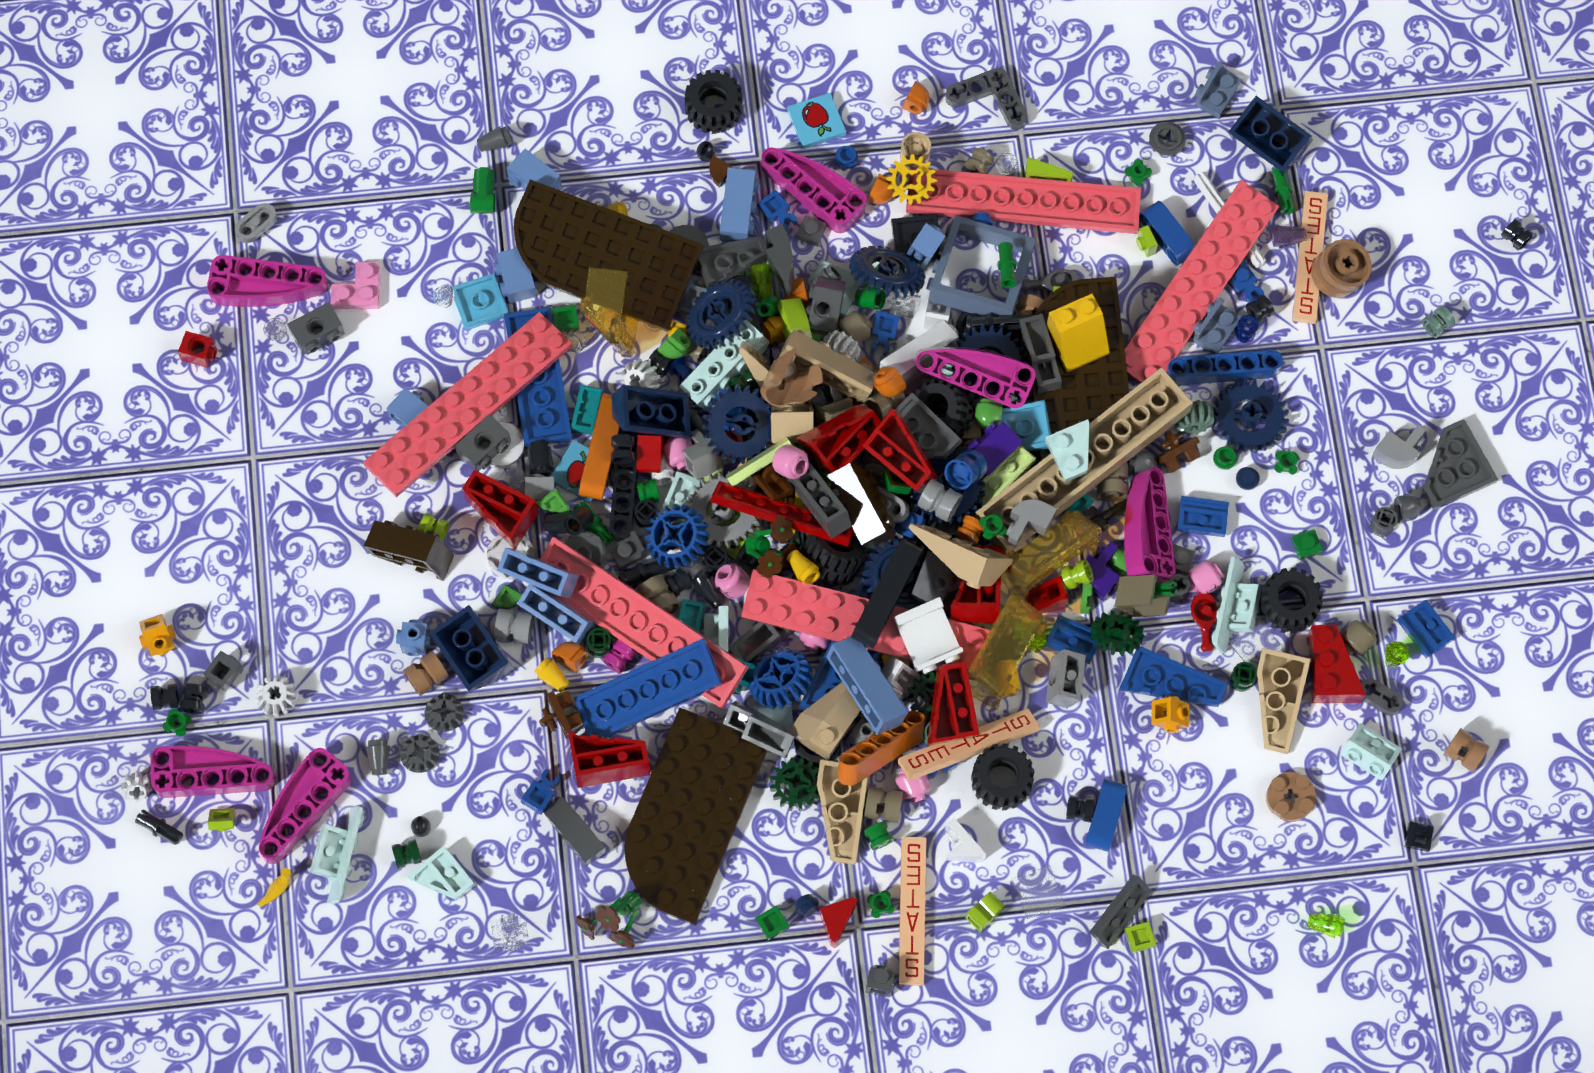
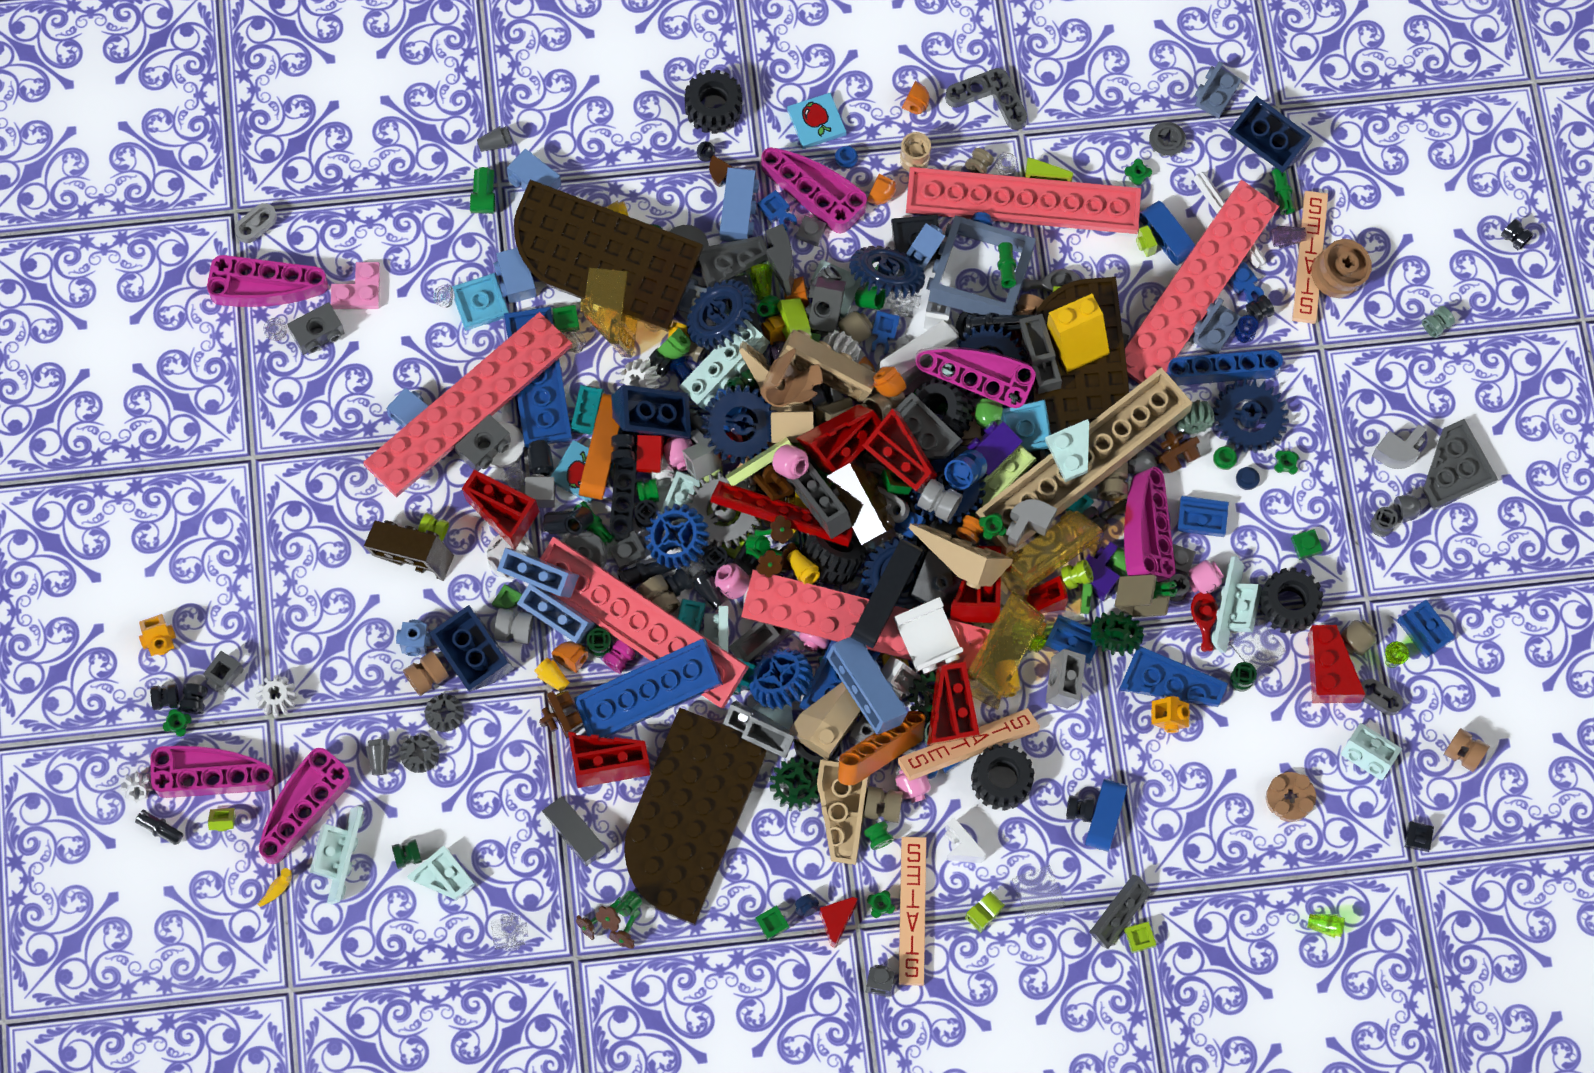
(190, 343): red brick -> none
(426, 826): black hinge -> none
(540, 794): blue plate -> none
(553, 502): bright green tile -> none
(903, 171): yellow gear -> none
(1280, 694): tan wedge -> none

